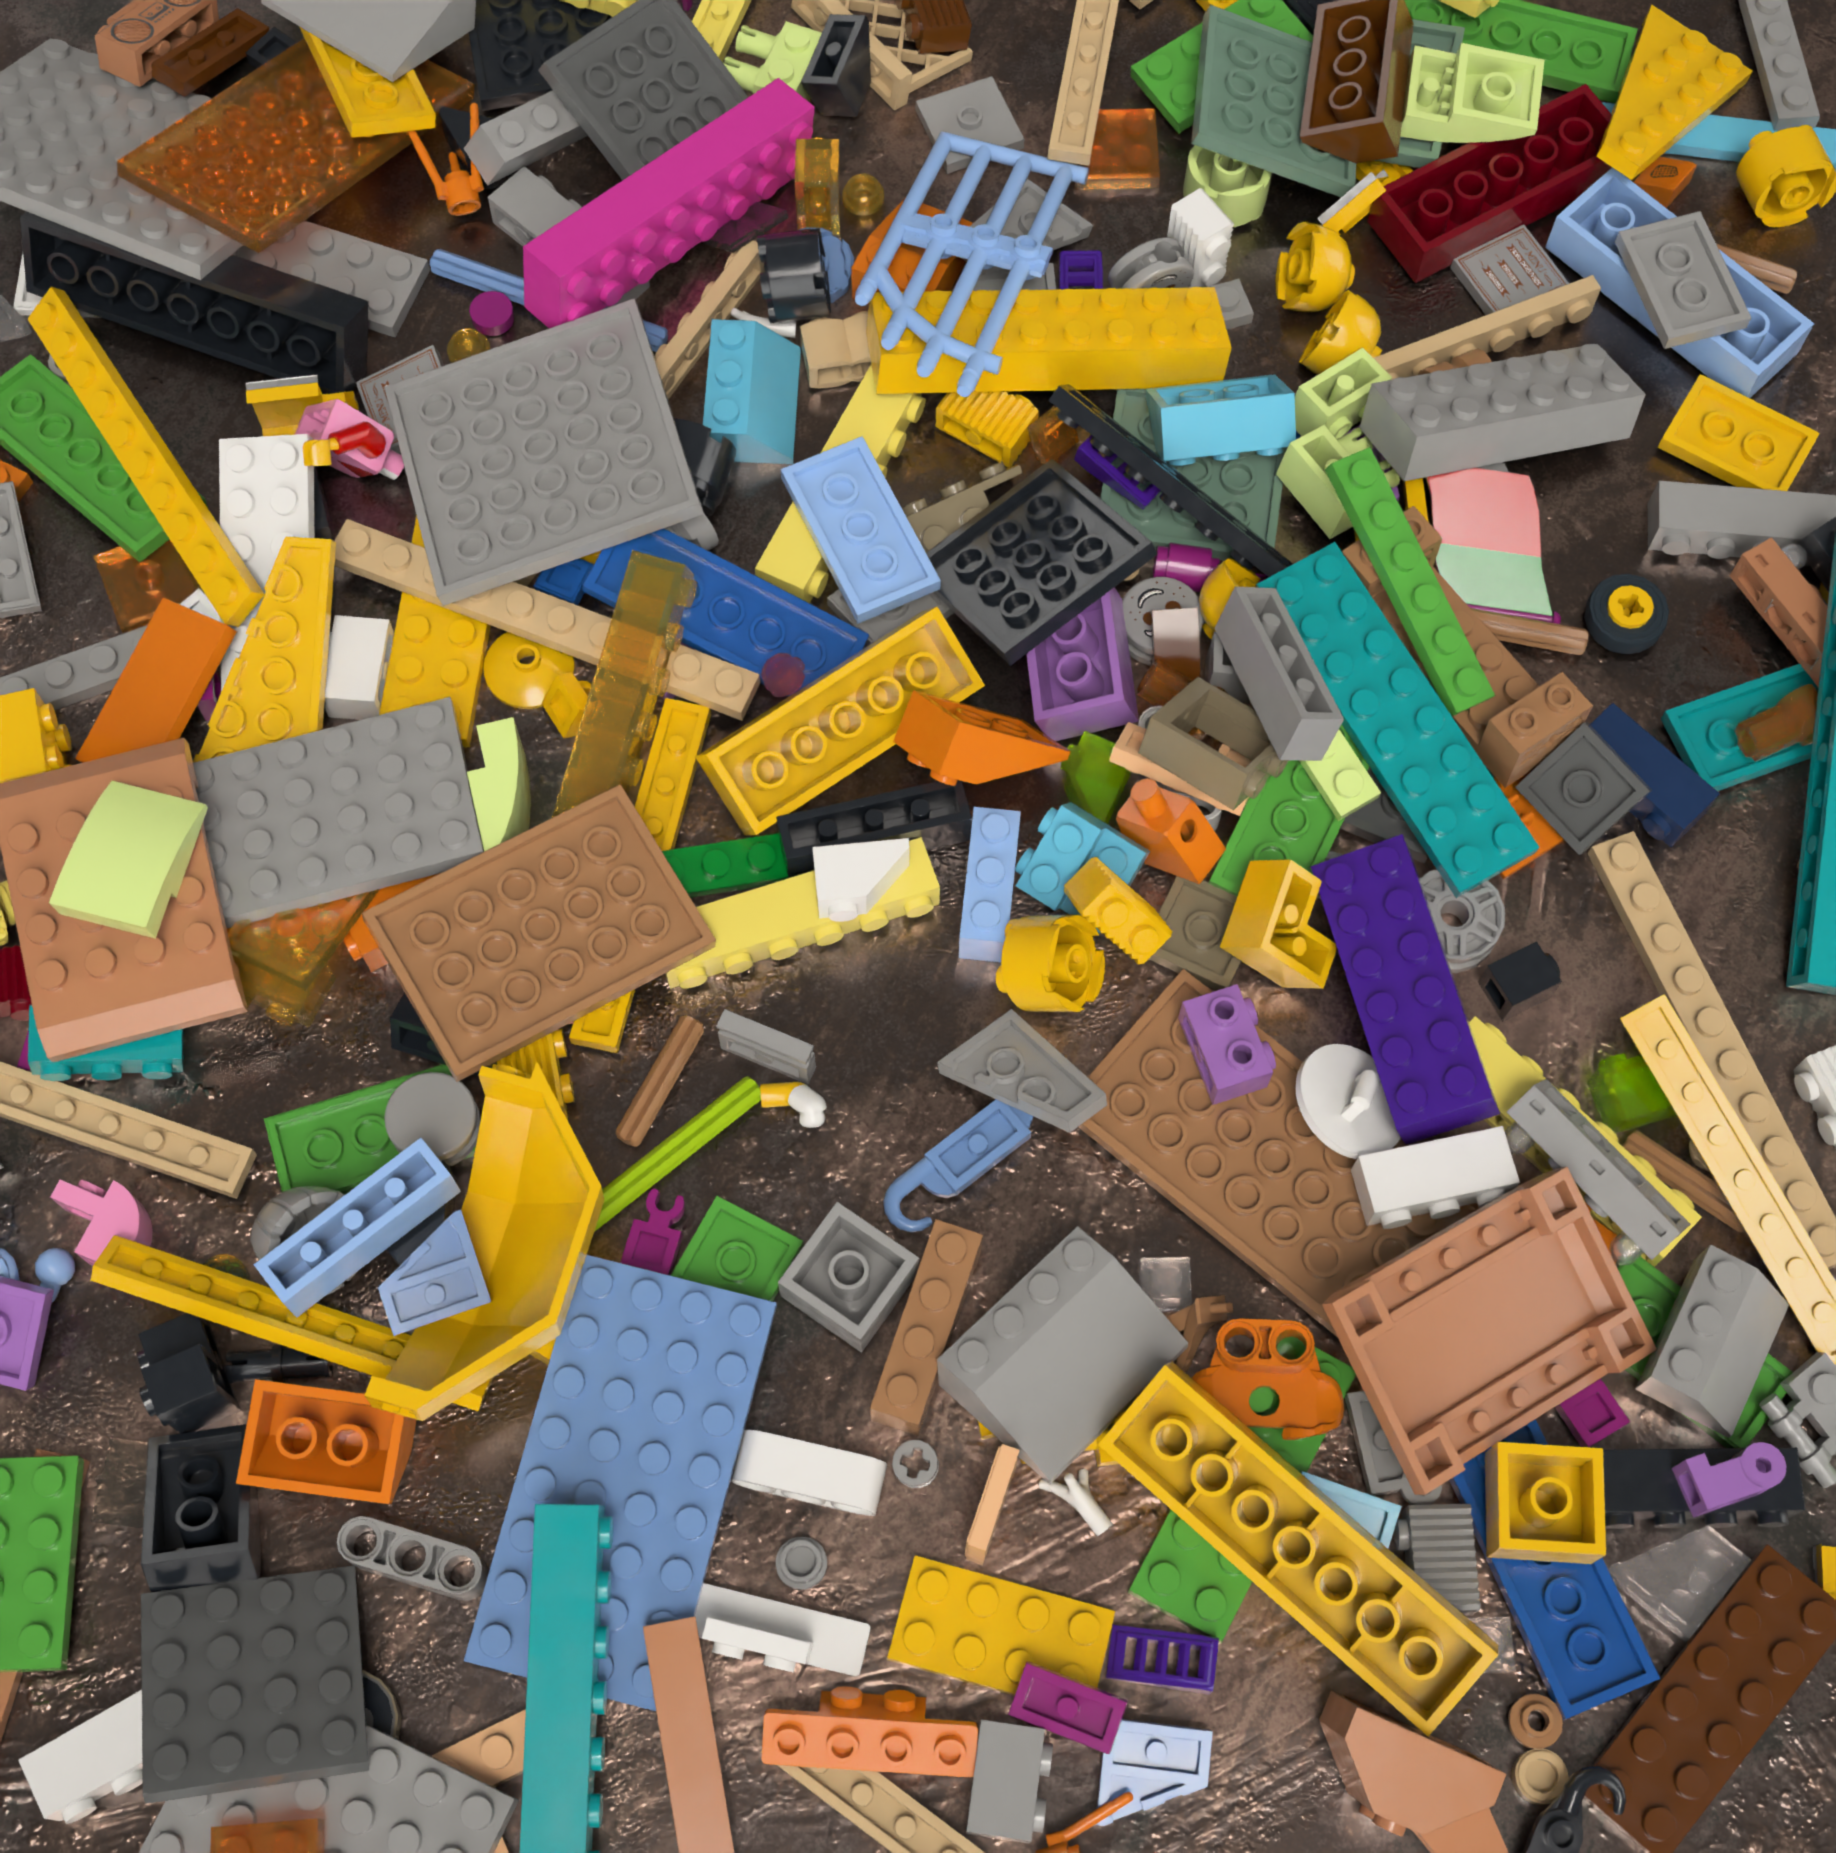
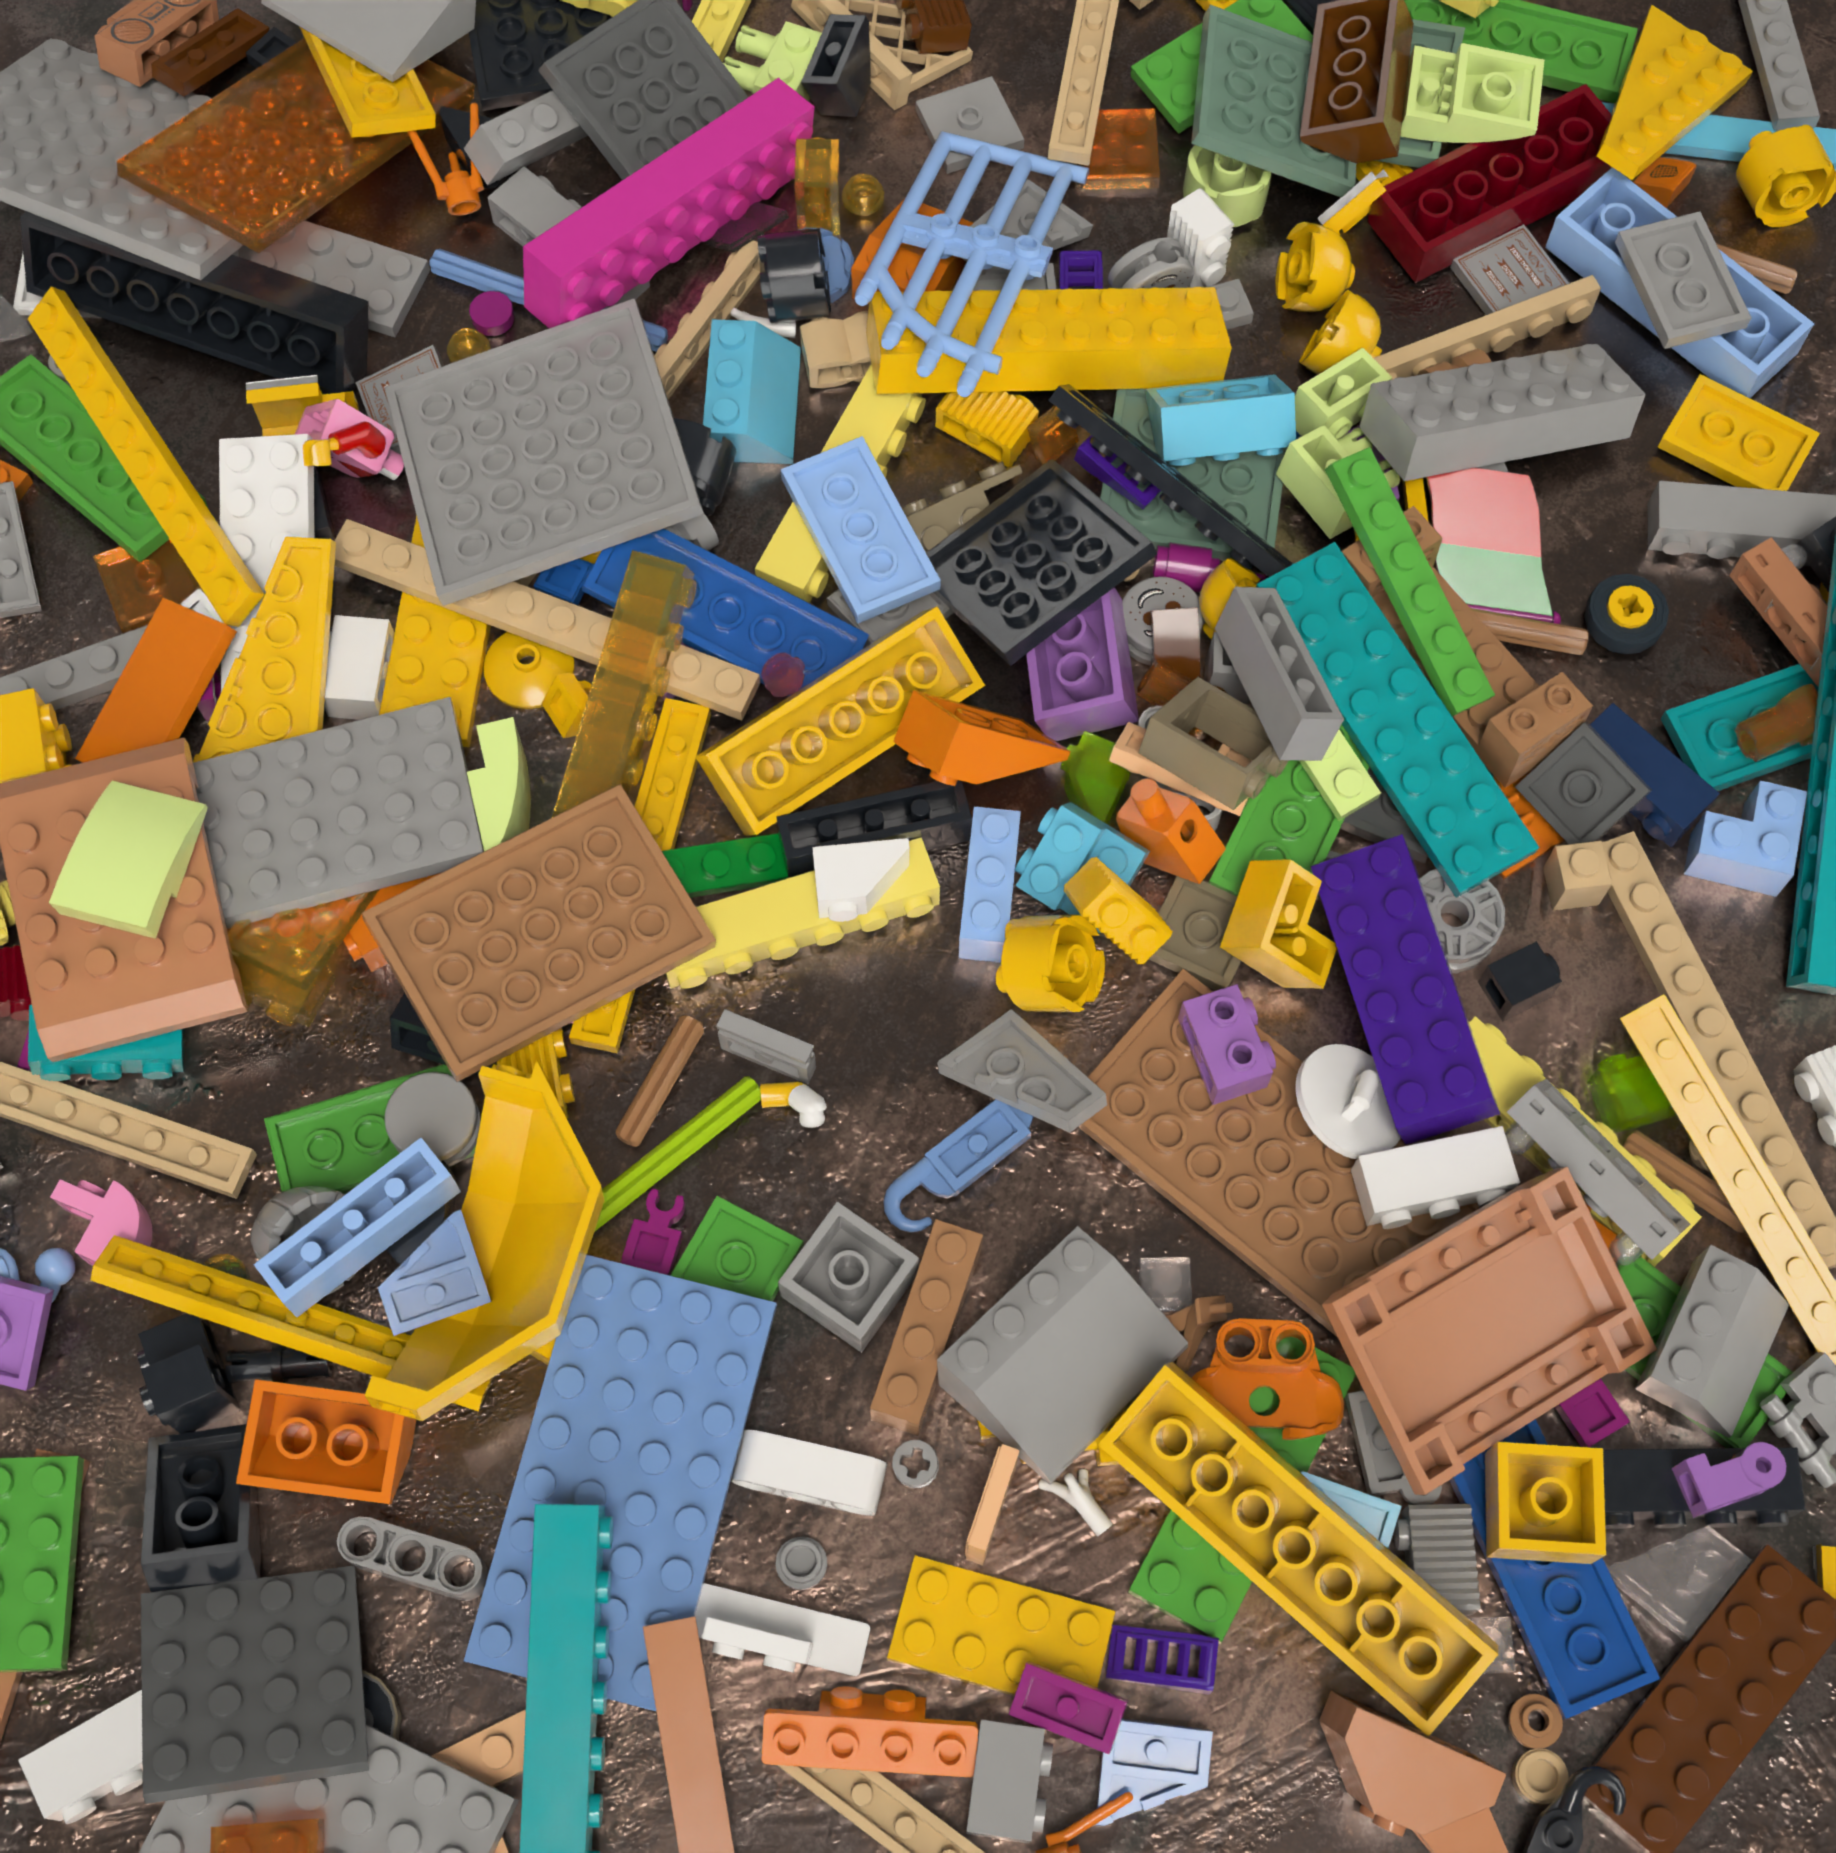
(1577, 875): none -> tan brick
(1753, 850): none -> light blue brick

